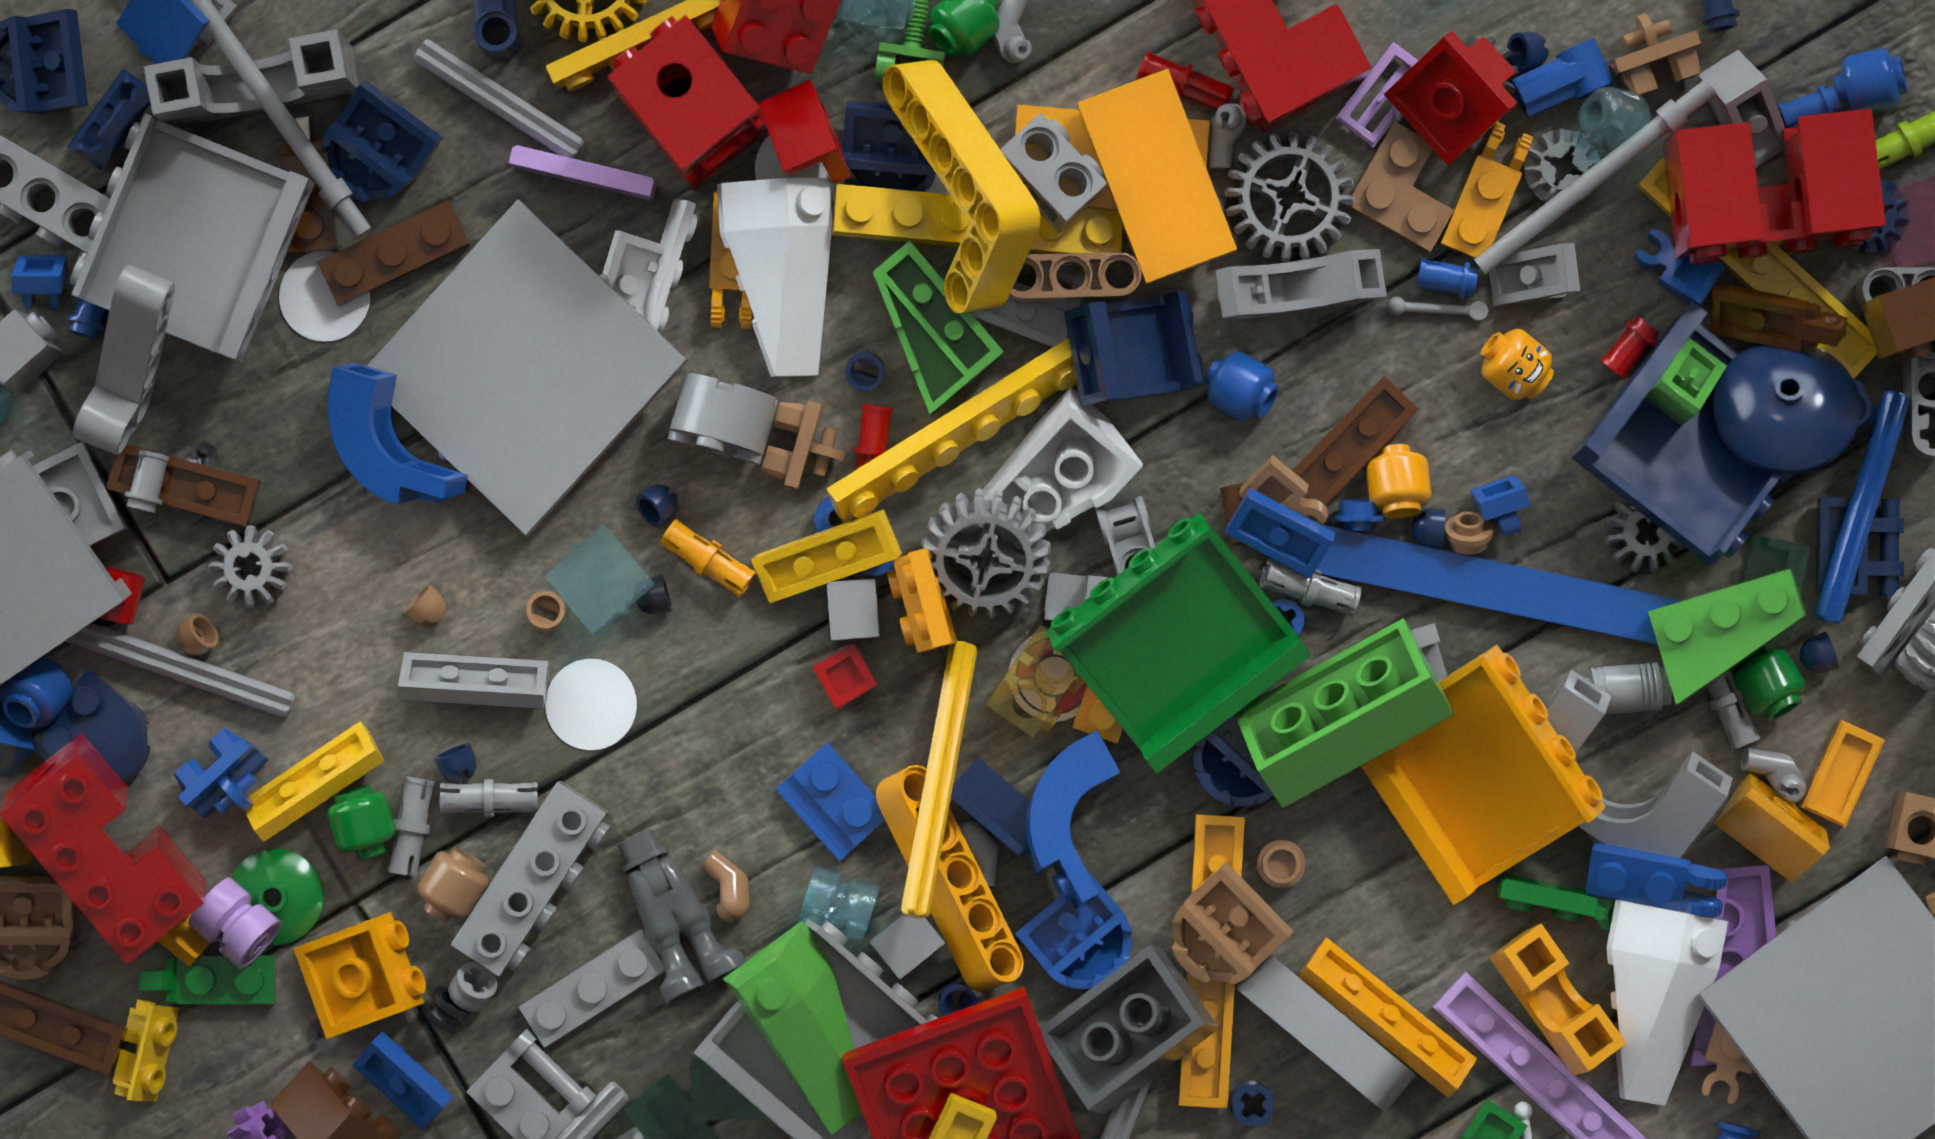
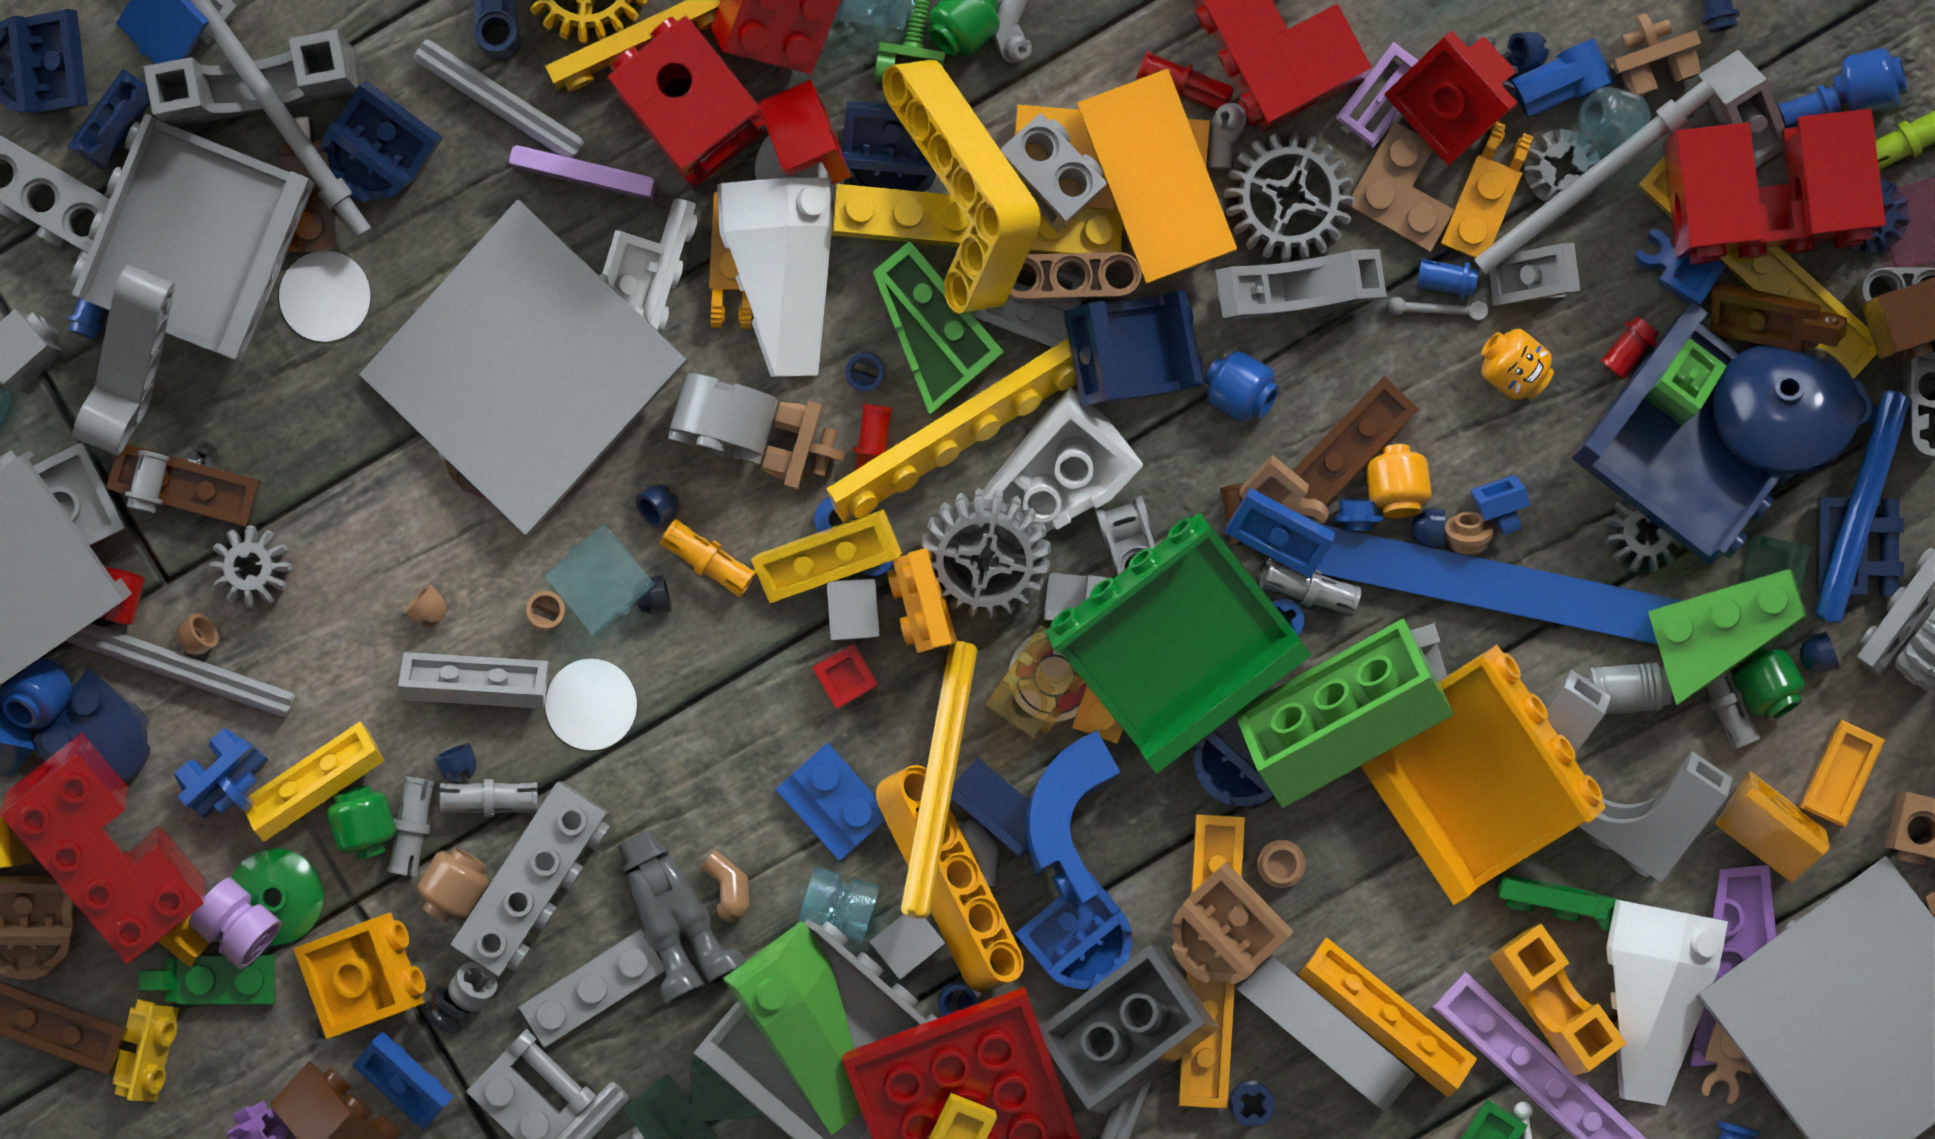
(40, 276): blue tile -> none
(368, 446): blue arch -> none
(393, 253): reddish brown plate -> none
(1653, 880): blue hinge -> none
(1779, 771): light grey arm -> none

